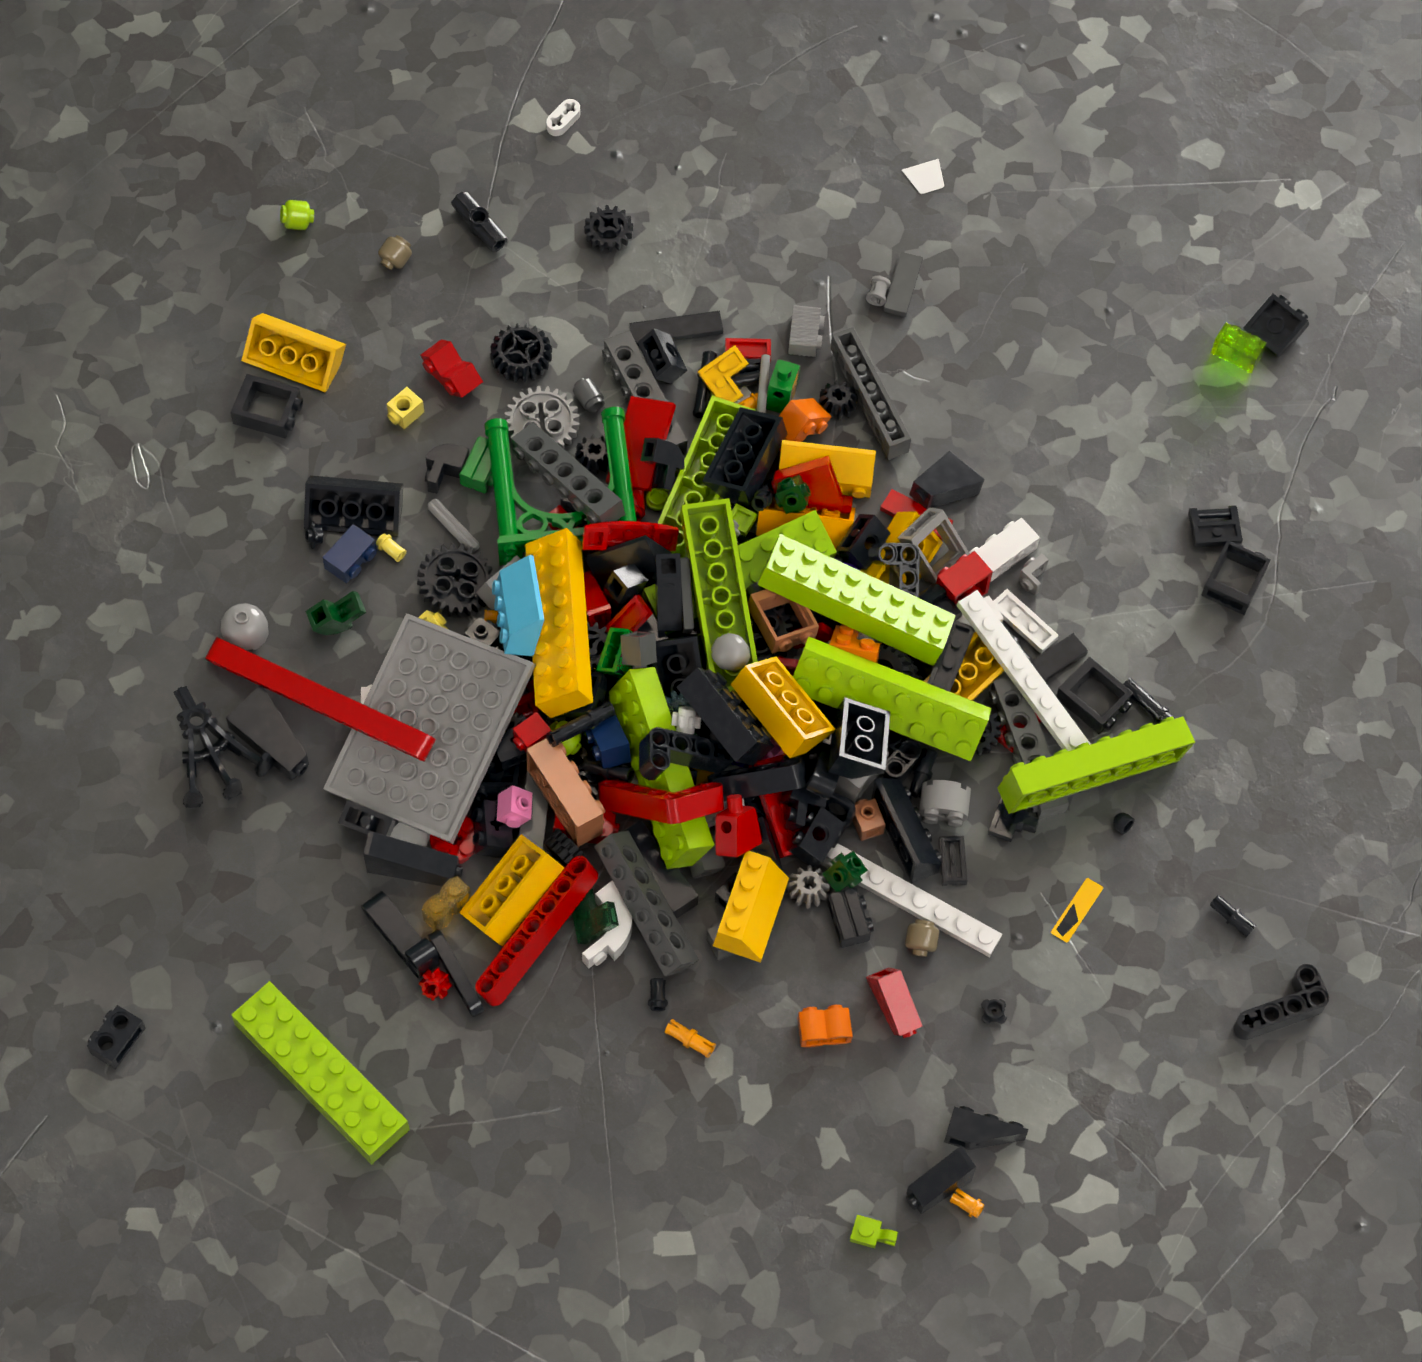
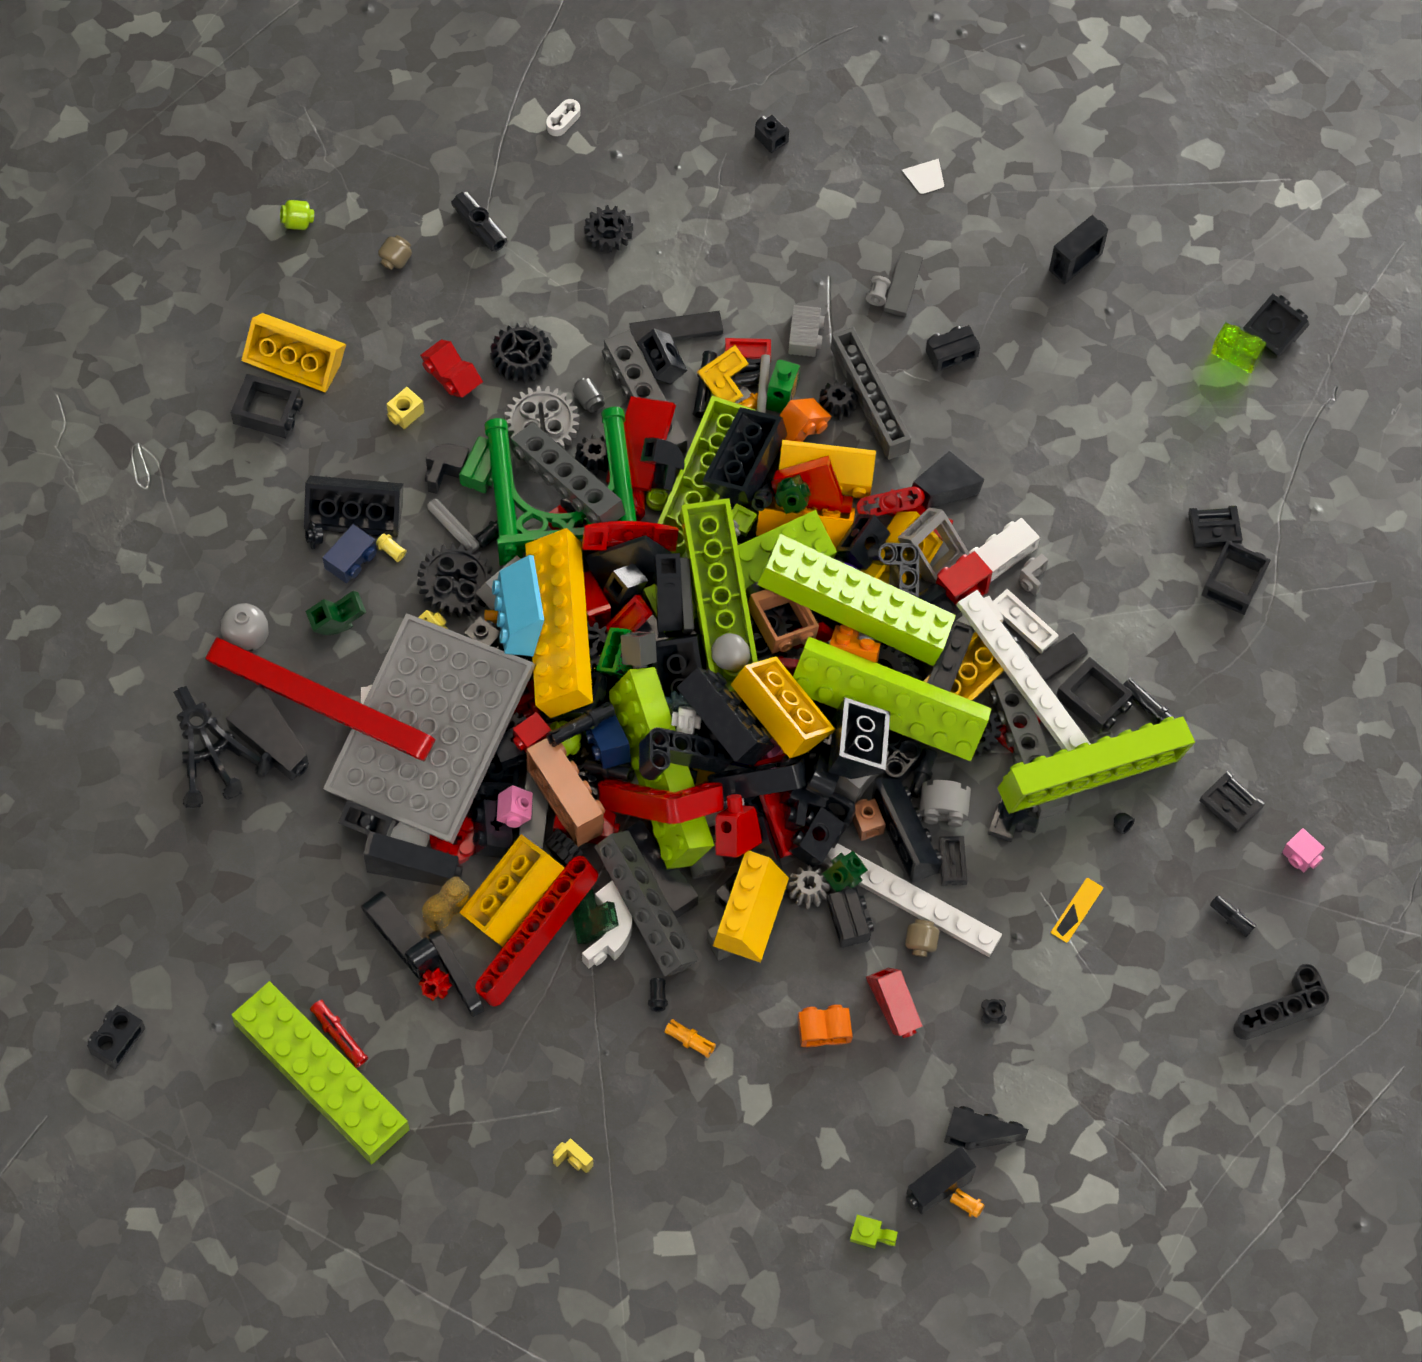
(321, 1011): none -> red pin
(488, 534): none -> black axle
(577, 1156): none -> light yellow bracket
(771, 133): none -> black brick
(882, 496): none -> red beam
(952, 347): none -> black brick
(1078, 249): none -> black window
(1227, 806): none -> black plate
(1303, 851): none -> bright pink brick

